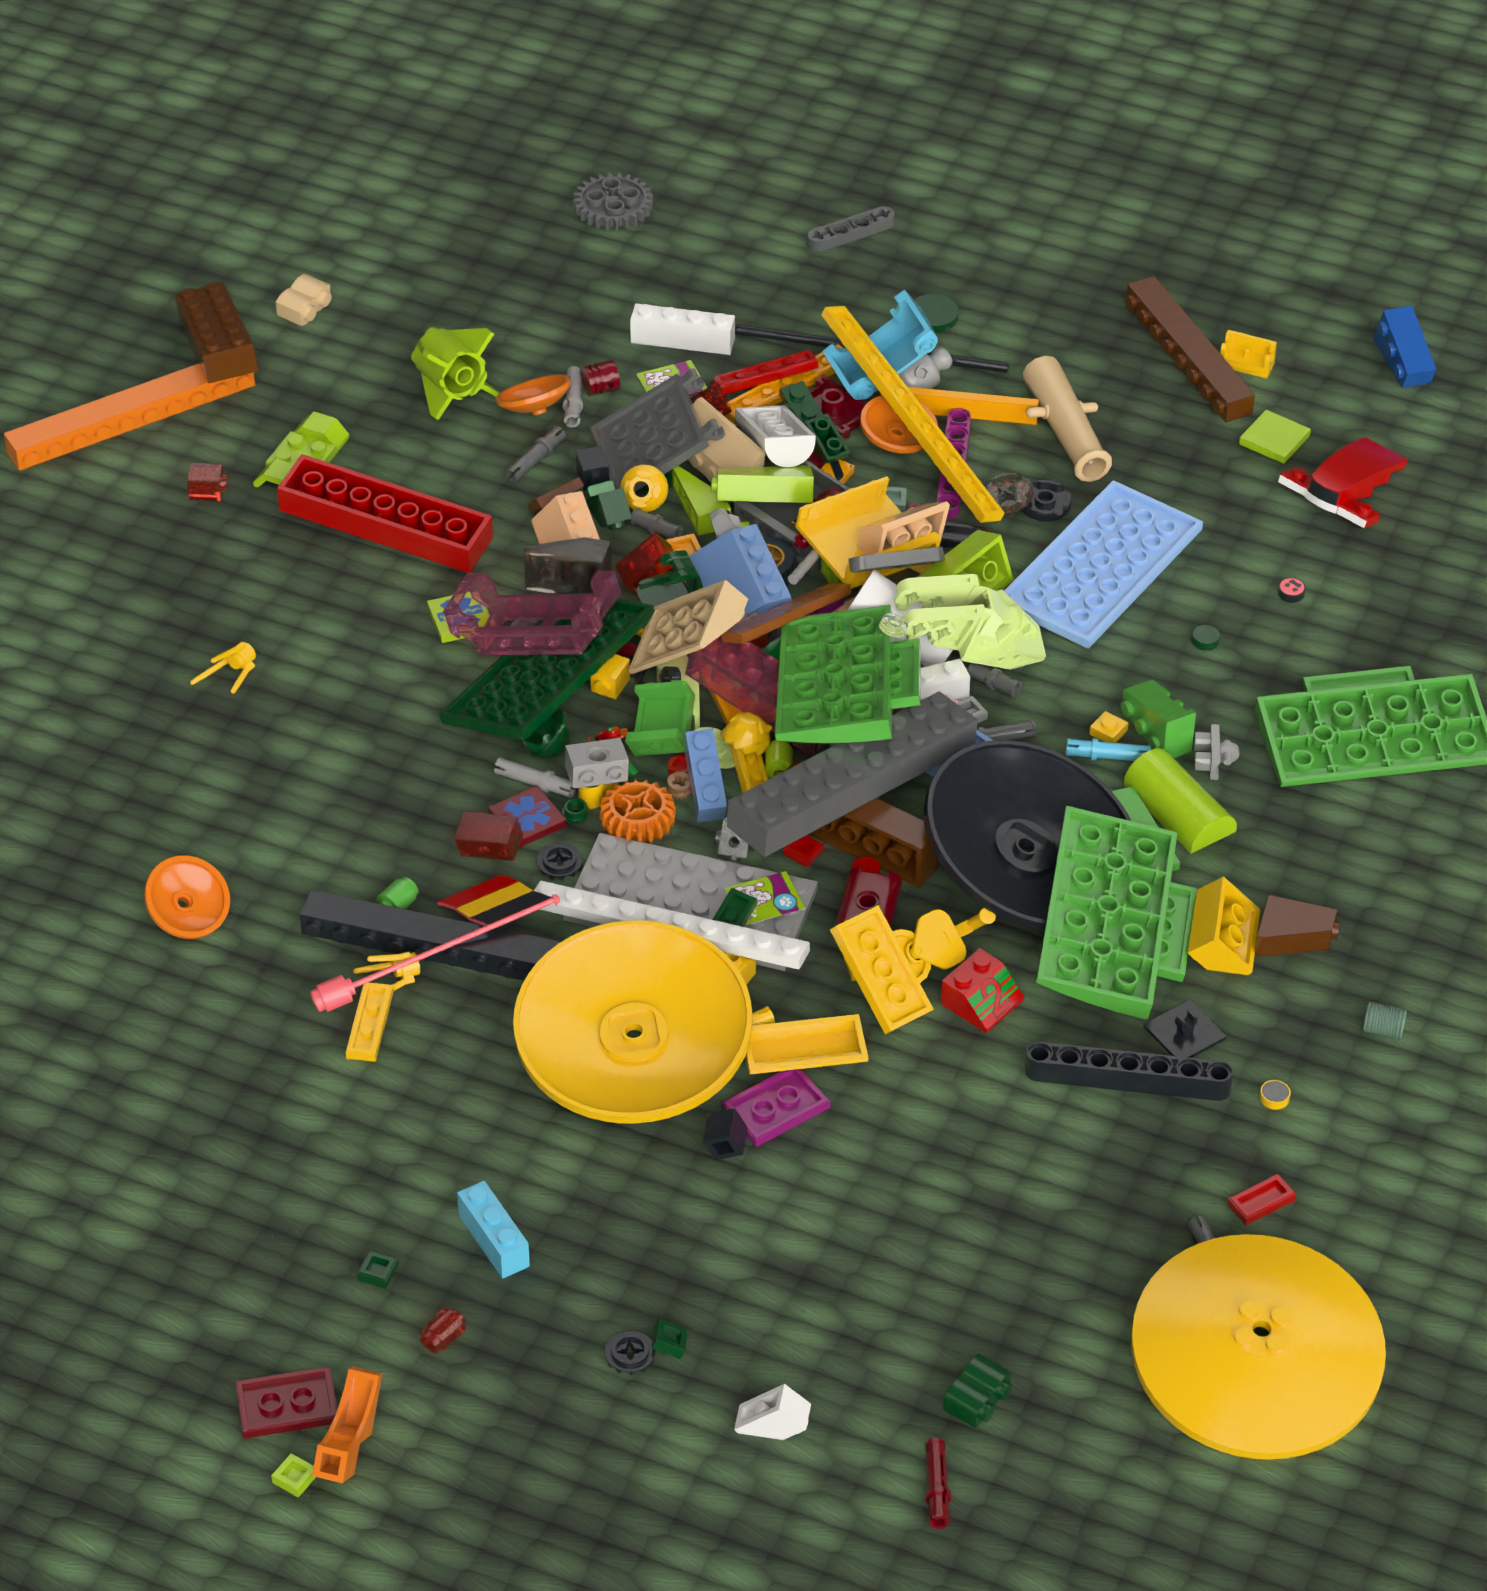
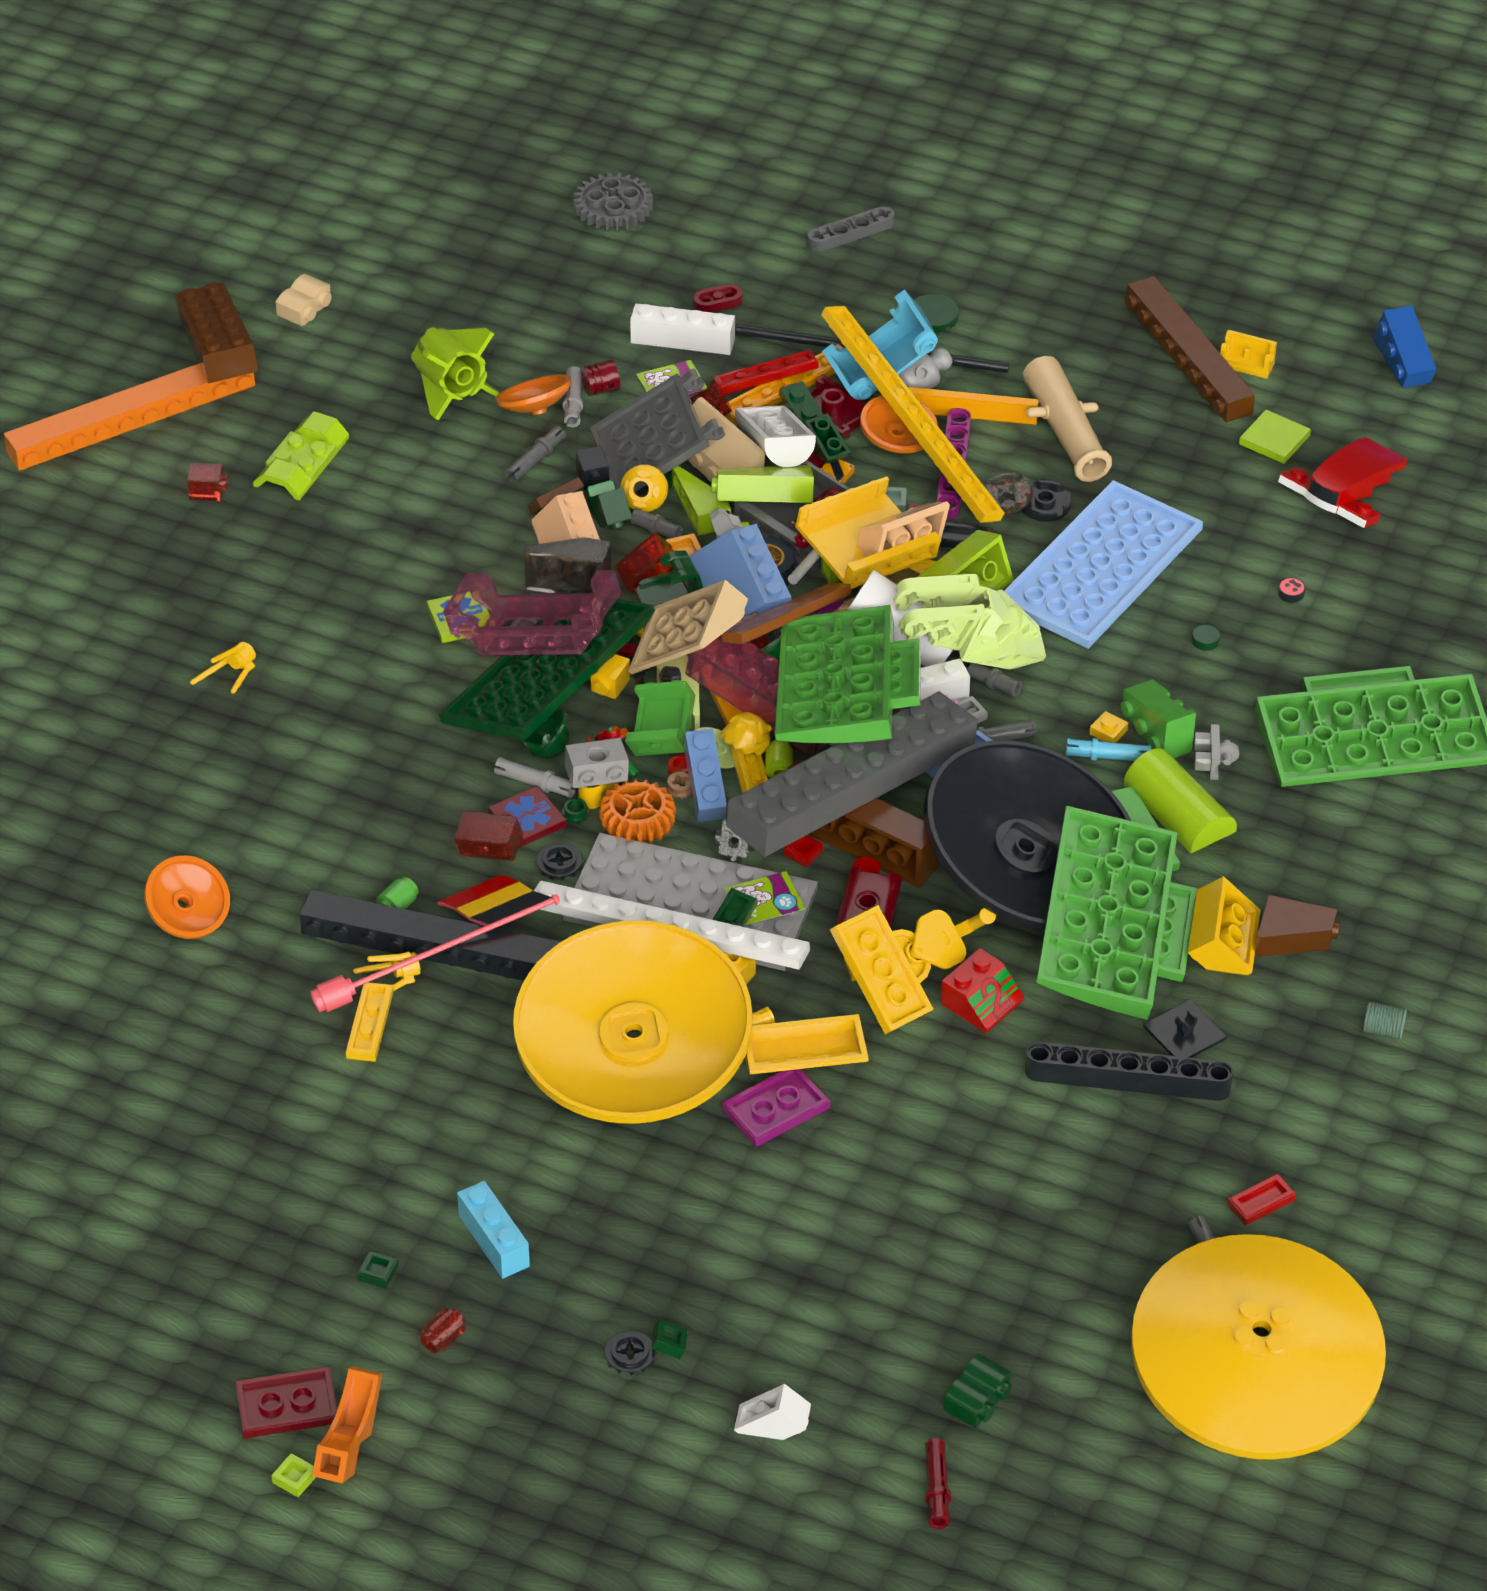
(385, 513): red brick -> none
(718, 298): none -> dark red plate
(725, 1134): black brick -> none
(893, 625): clear tile -> none
(896, 559): beam -> none
(1275, 1094): tile -> none

